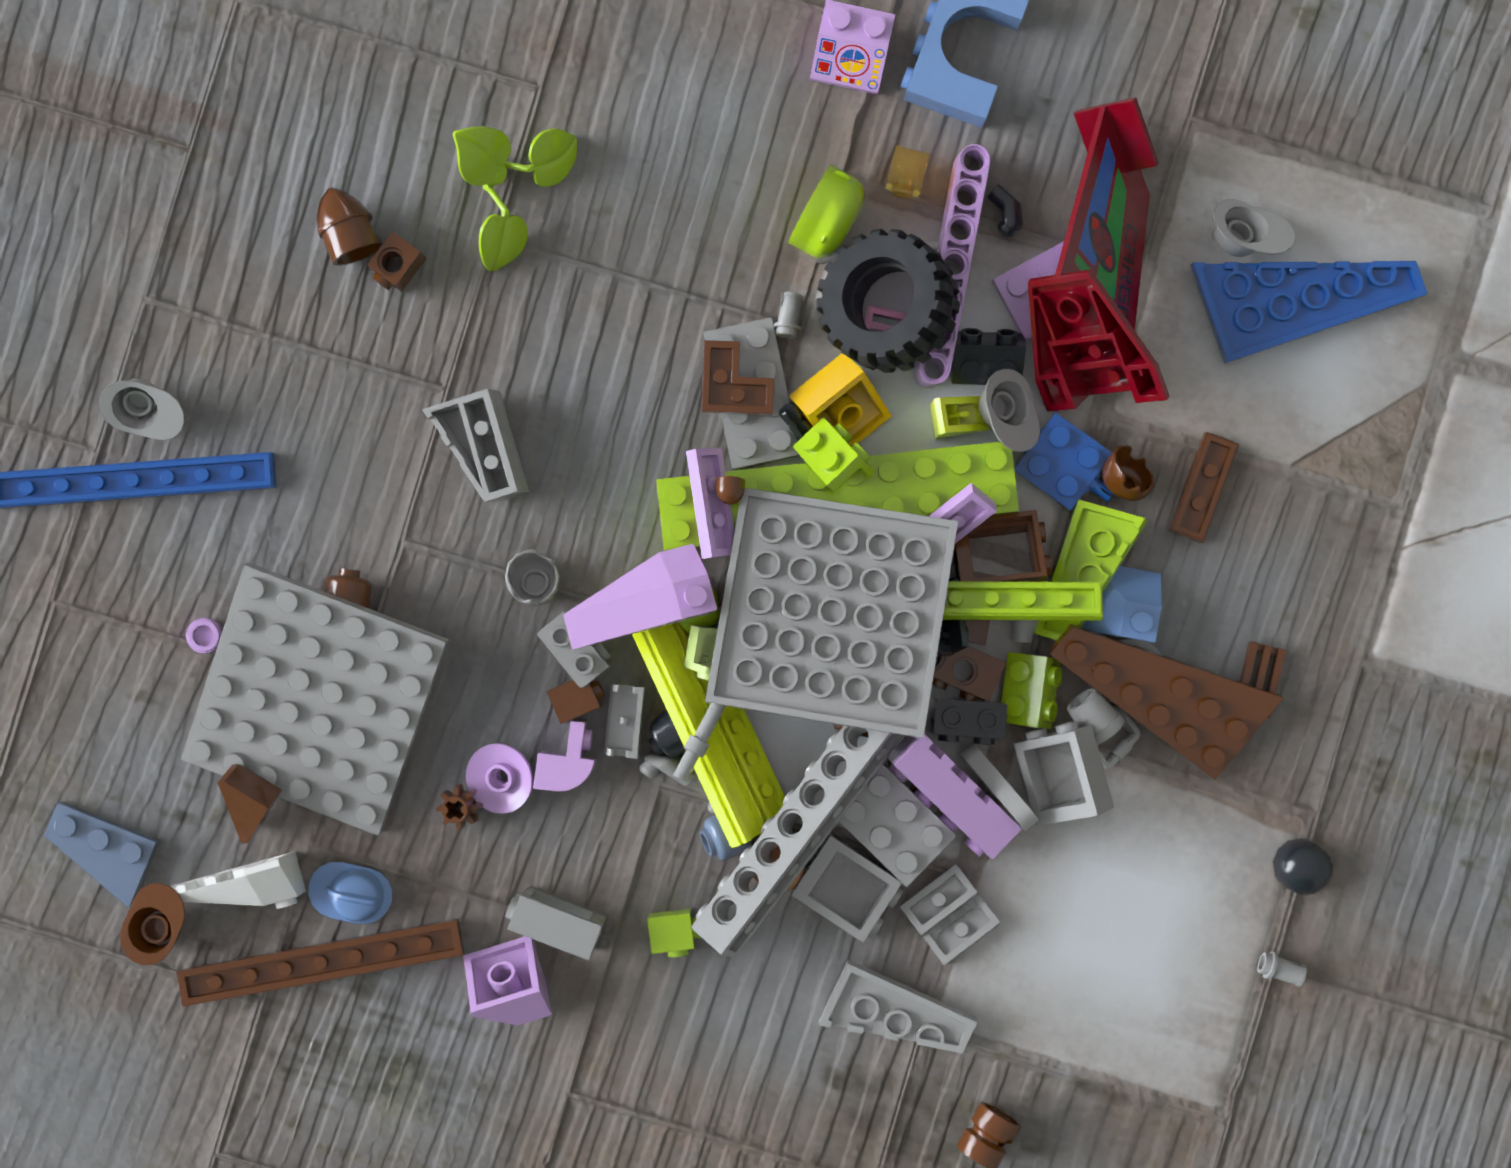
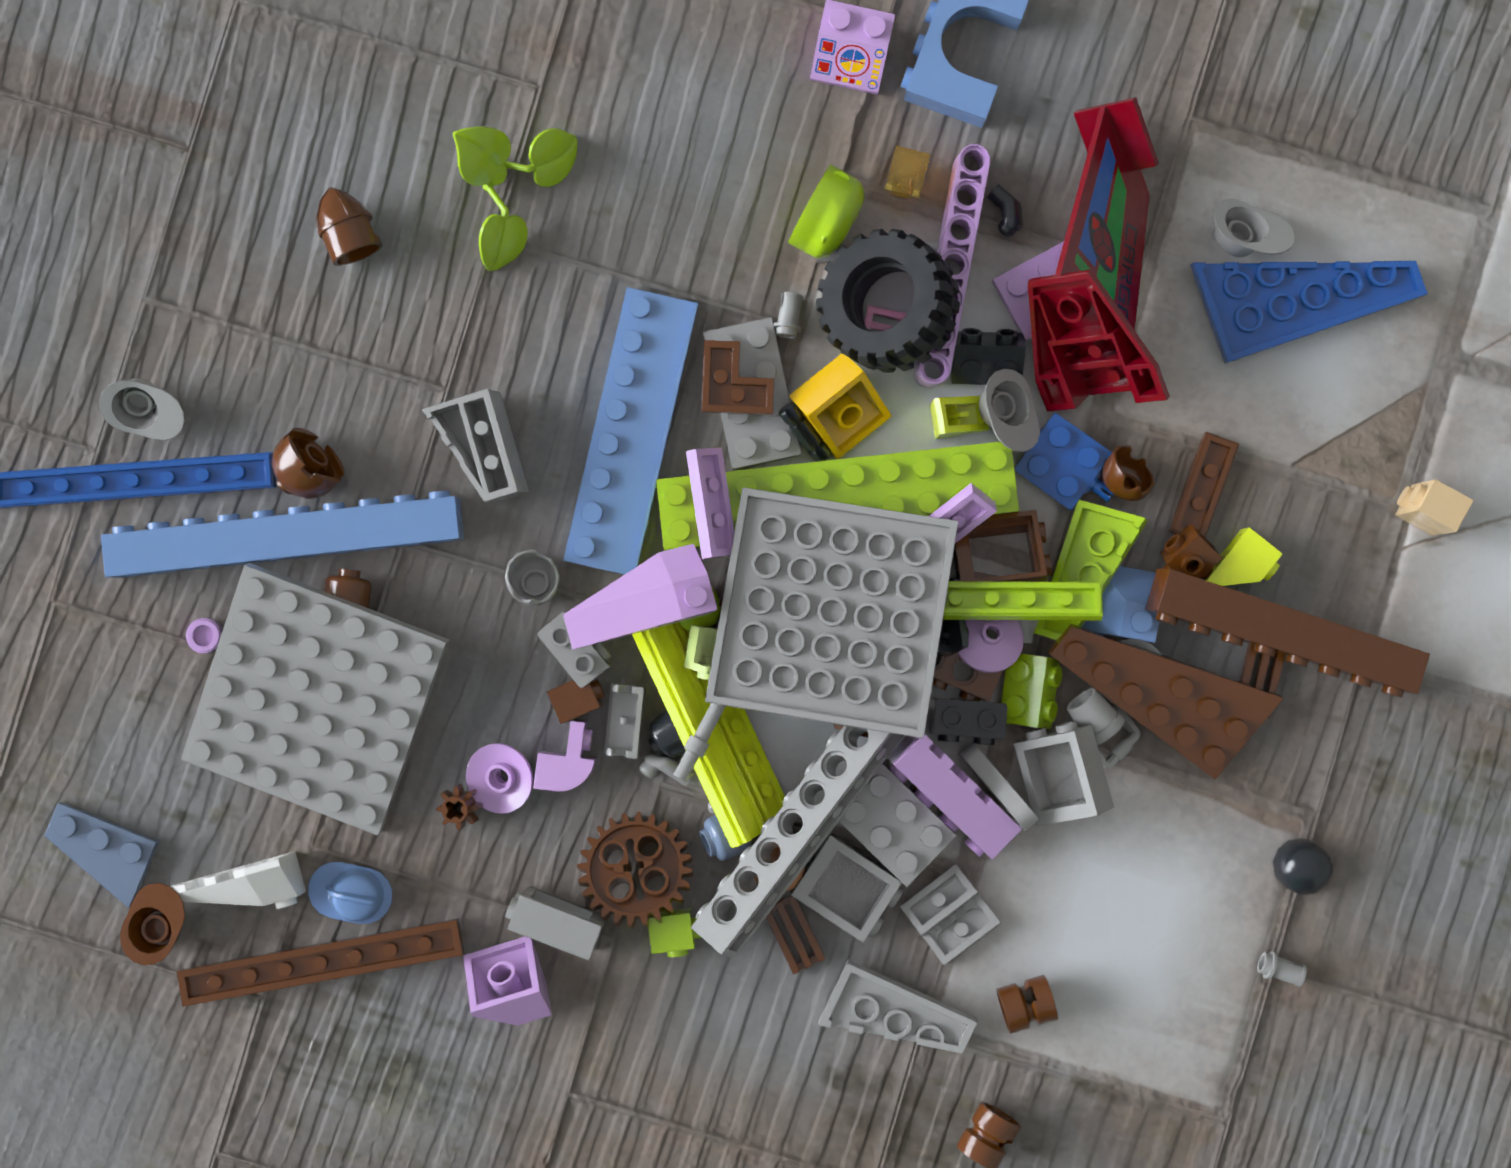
(247, 799): reddish brown slope -> none
(282, 536): none -> medium blue brick
(304, 466): none -> reddish brown cylinder
(395, 247): reddish brown brick -> none
(604, 877): none -> reddish brown gear
(631, 431): none -> medium blue plate
(730, 489): reddish brown hinge -> none
(806, 960): none -> reddish brown tile
(831, 455): lime bracket -> none
(992, 654): none -> lavender dish
(1014, 1007): none -> reddish brown wheel
(1190, 553): none -> reddish brown brick
(1246, 560): none -> neon yellow slope
(1286, 631): none -> reddish brown brick
(1433, 507): none -> tan brick

